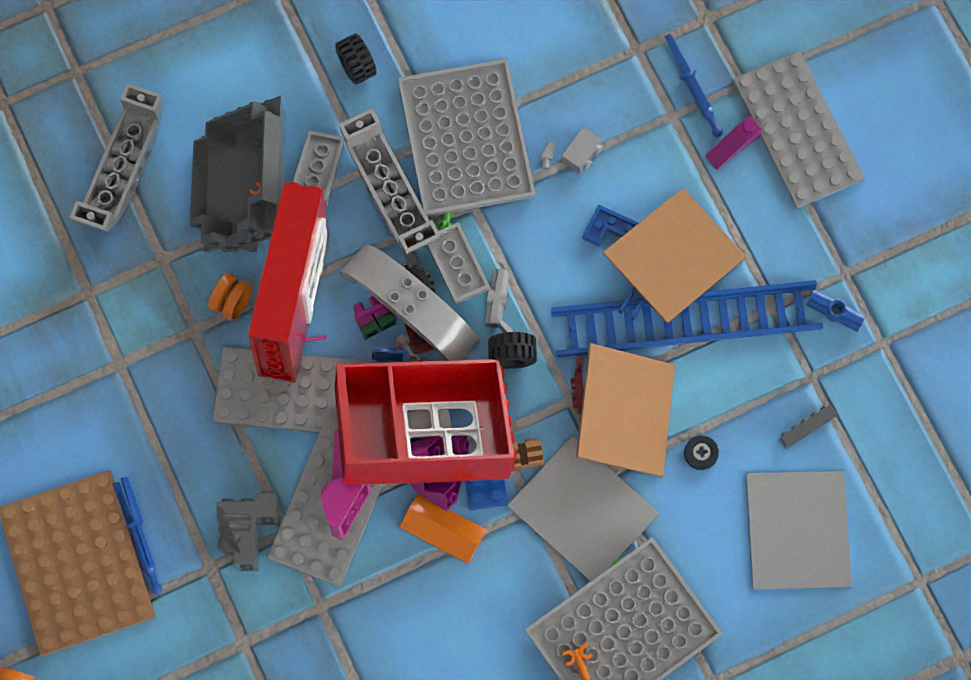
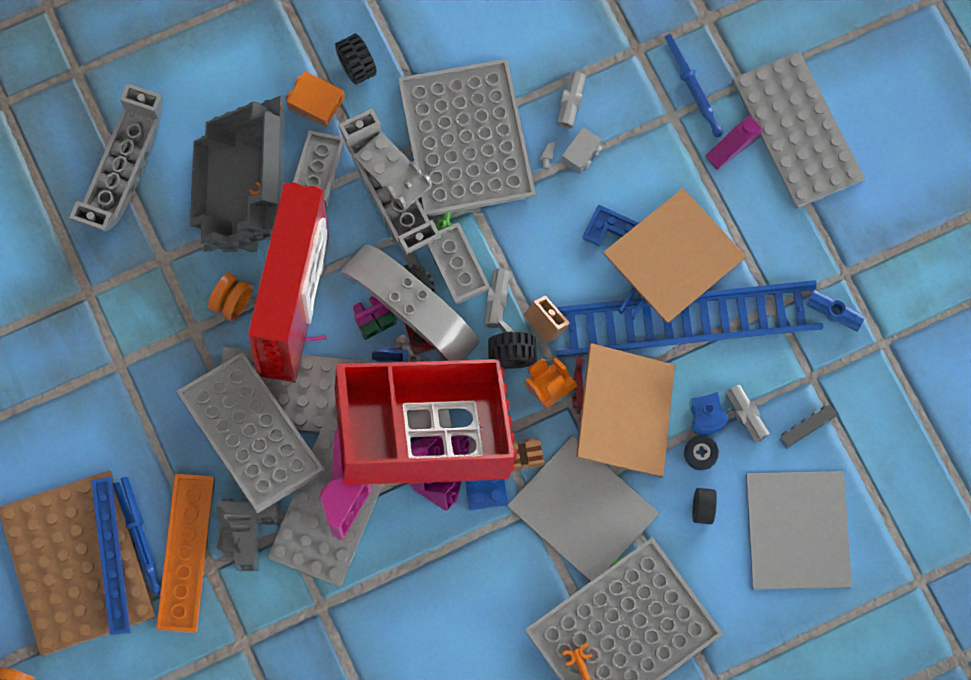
(110, 556): none -> blue plate
(185, 553): none -> orange plate
(250, 432): none -> light grey plate
(315, 99): none -> orange brick
(393, 171): none -> light grey hinge
(443, 529): orange slope -> none
(546, 319): none -> medium nougat brick
(550, 382): none -> orange panel
(571, 100): none -> light grey piece
(704, 506): none -> black tyre
(708, 414): none -> blue piece
(747, 413): none -> light grey piece

